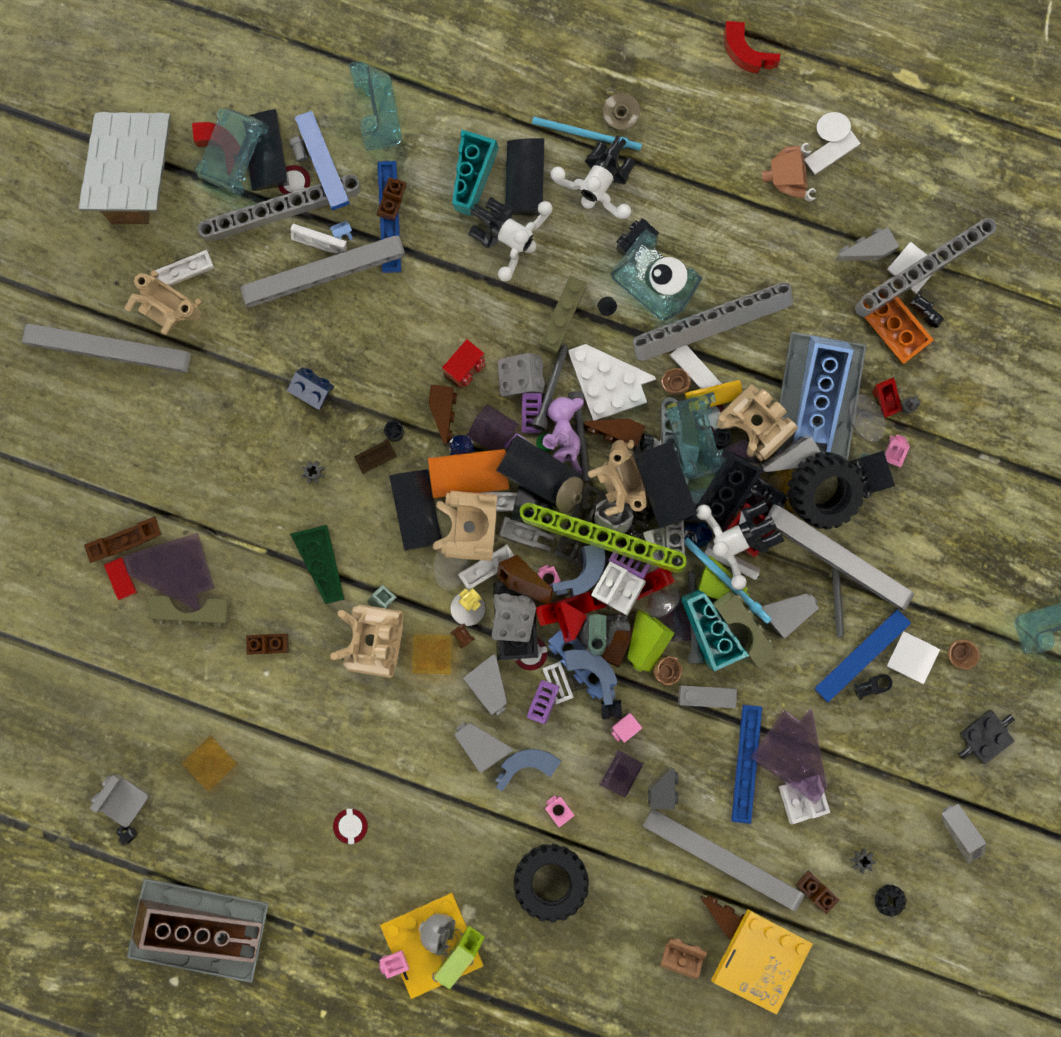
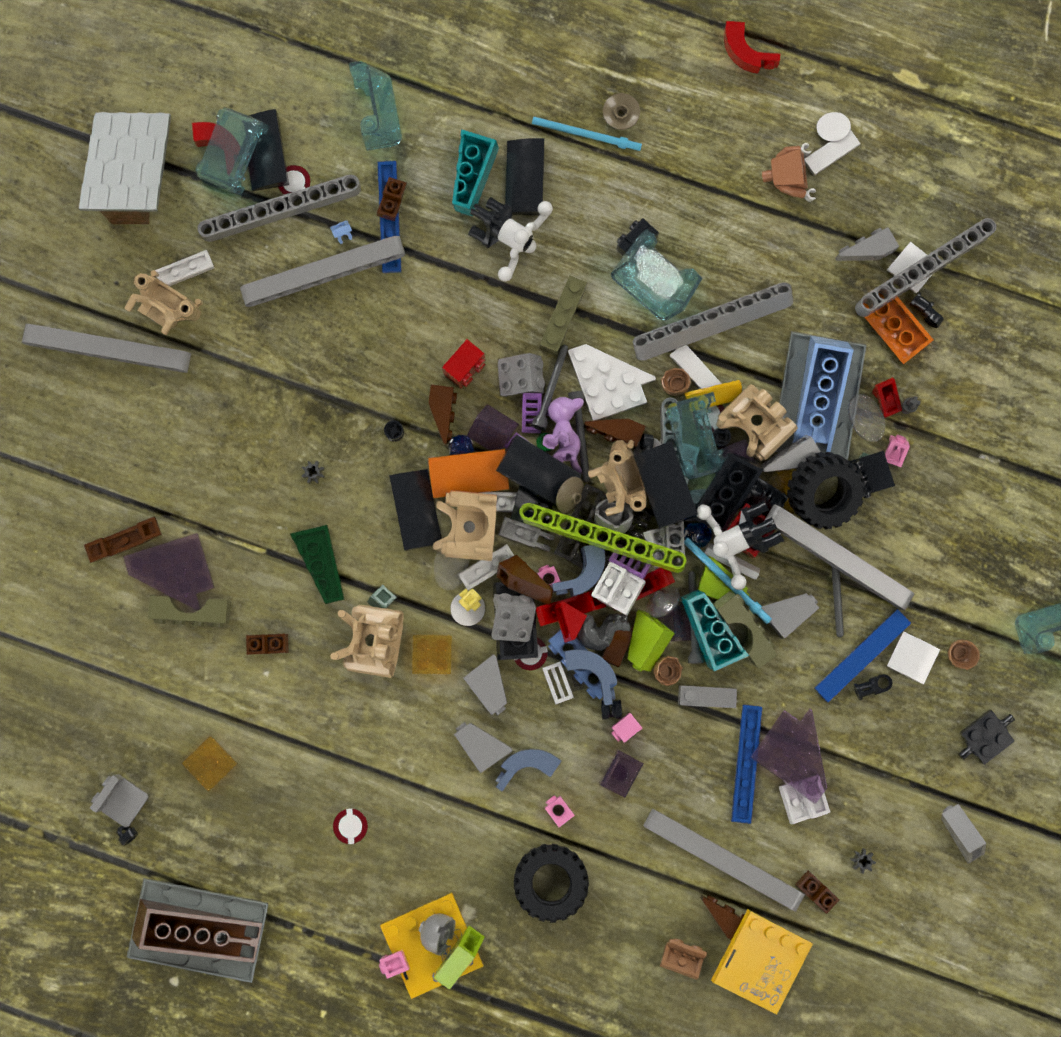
(119, 578): red tile -> none
(298, 148): light grey pin -> none
(310, 387): bracket -> none
(318, 240): white tile -> none
(322, 160): tile -> none
(375, 456): dark brown tile -> none
(462, 635): reddish brown bush -> none
(534, 706): medium lavender slope -> none
(597, 632): sand green piece -> none
(603, 172): wheel -> none
(607, 306): black tile -> none
(662, 790): dark grey slope -> none
(668, 276): white tile -> none
(881, 899): black gear -> none

